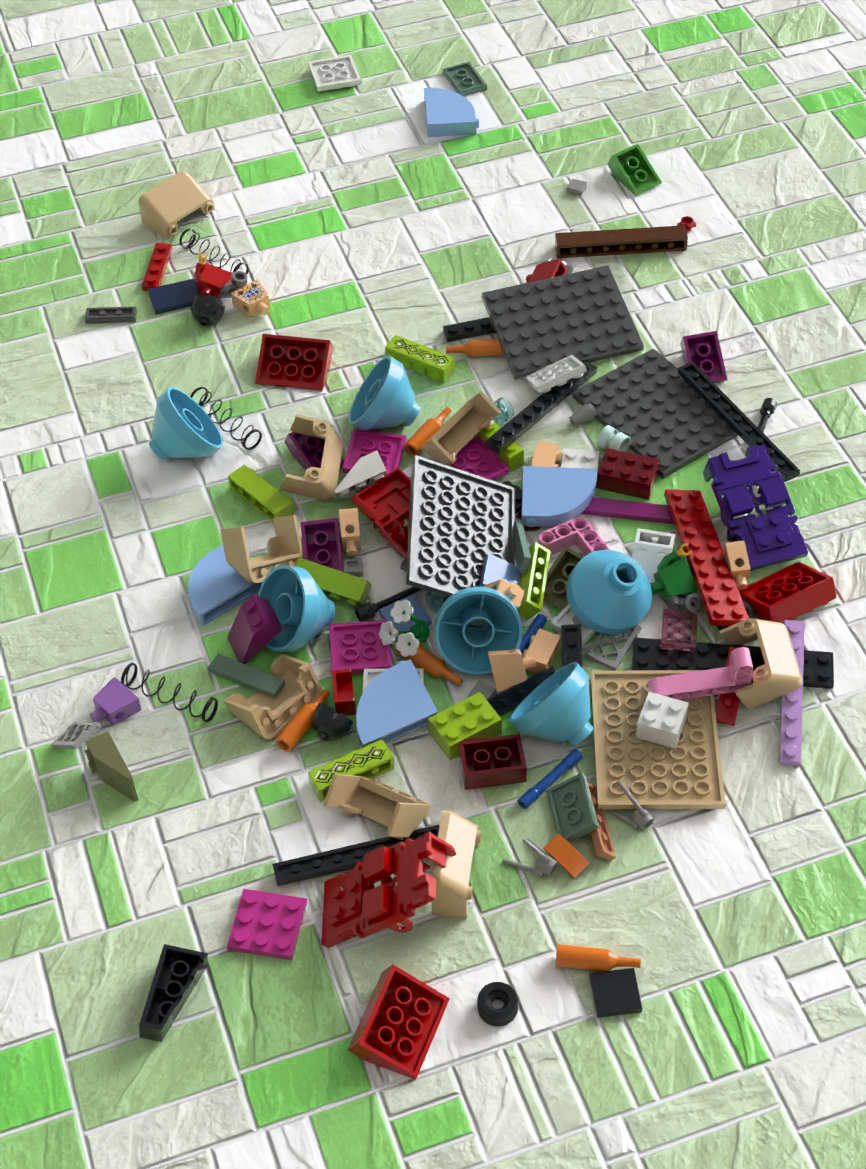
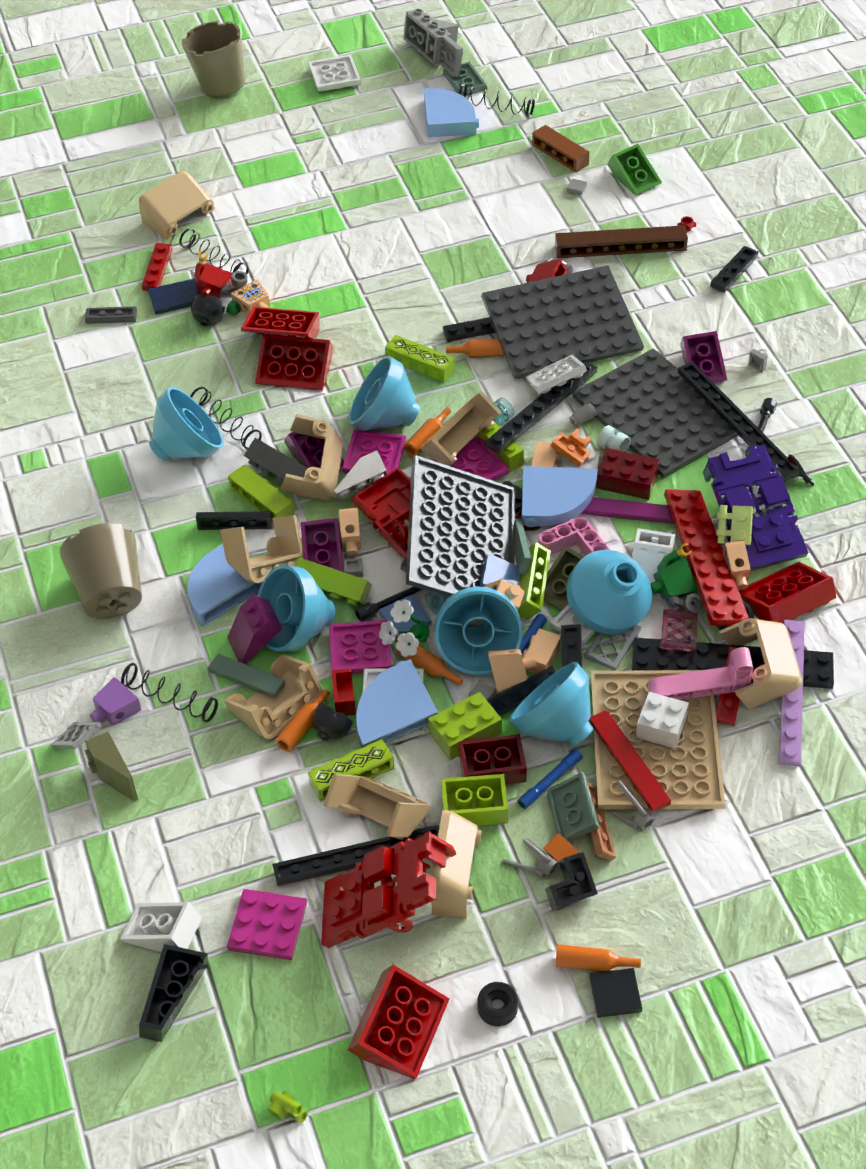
(104, 569): none -> dark tan cone
(162, 924): none -> white slope
(216, 57): none -> dark tan cone
(228, 520): none -> black plate
(233, 308): none -> green hinge
(273, 461): none -> dark grey brick
(282, 322): none -> red slope
(284, 1104): none -> lime plate
(434, 40): none -> light grey wedge
(477, 798): none -> lime brick
(510, 102): none -> piece
(560, 148): none -> dark orange brick
(572, 447): none -> orange plate
(577, 883): none -> black brick
(630, 761): none -> red tile
(734, 269): none -> black plate
(741, 524): none -> yellowish green plate
(757, 360): none -> light grey tile
(805, 477): none -> black piece

